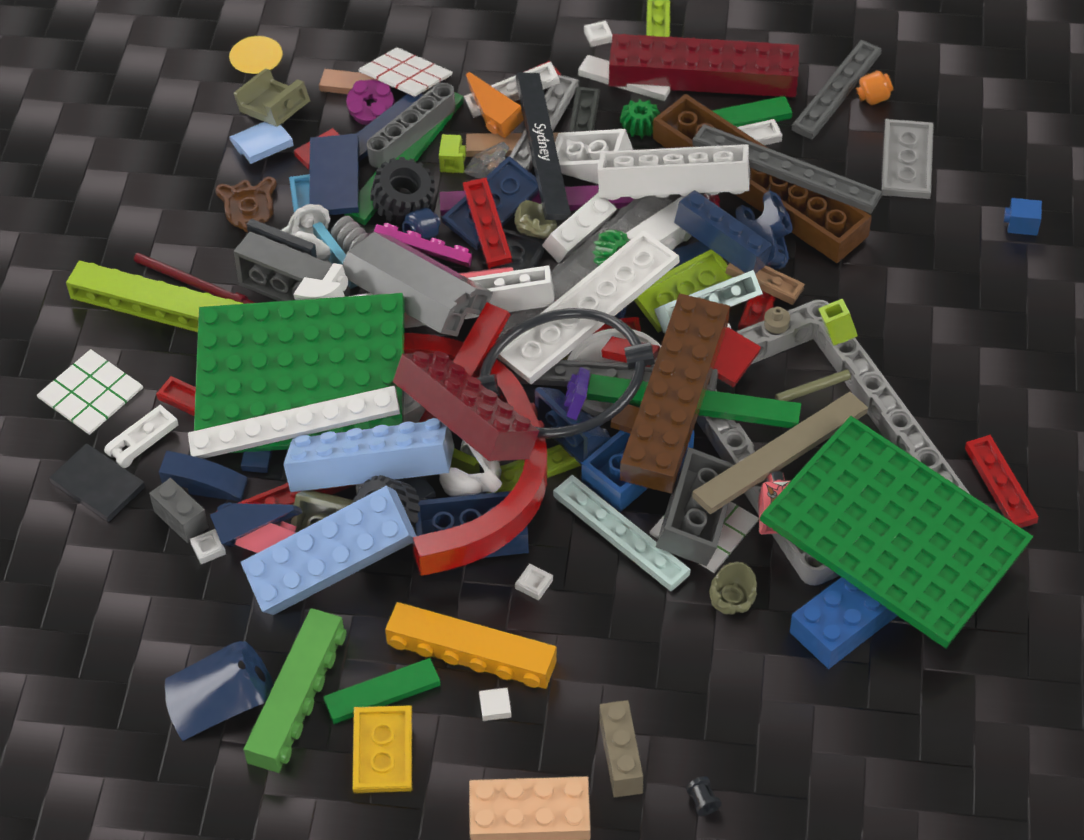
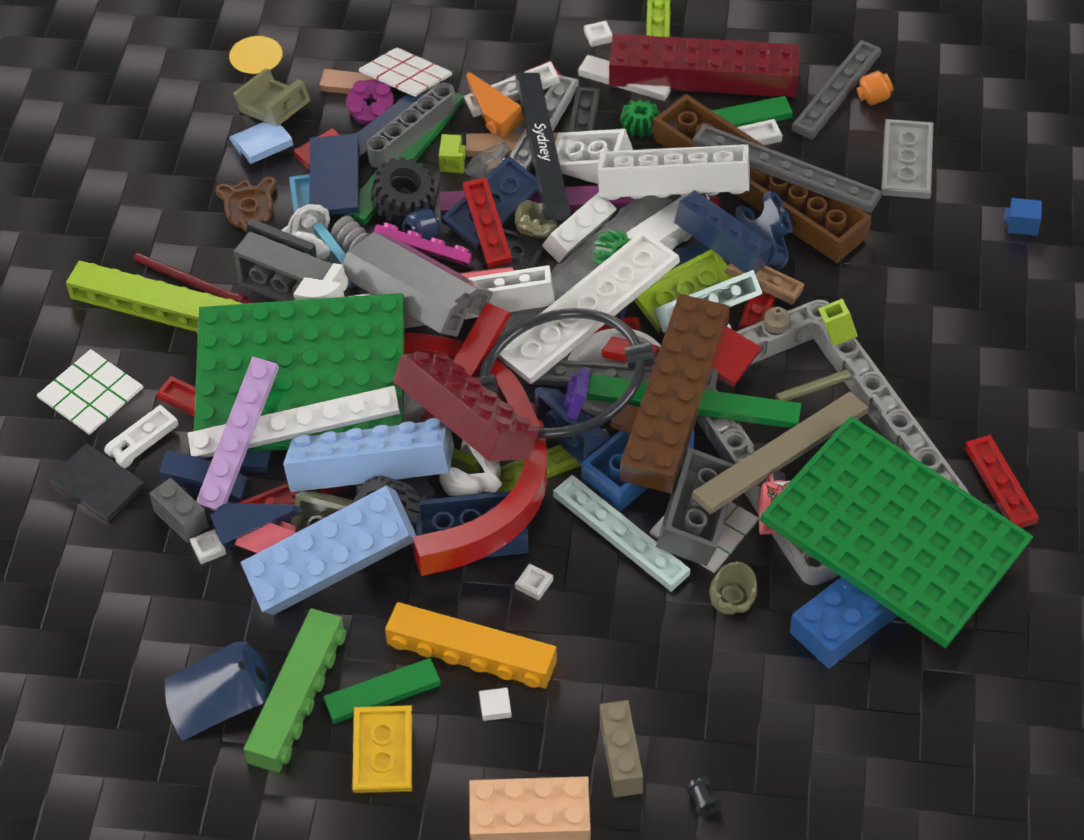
(237, 434): none -> lavender plate

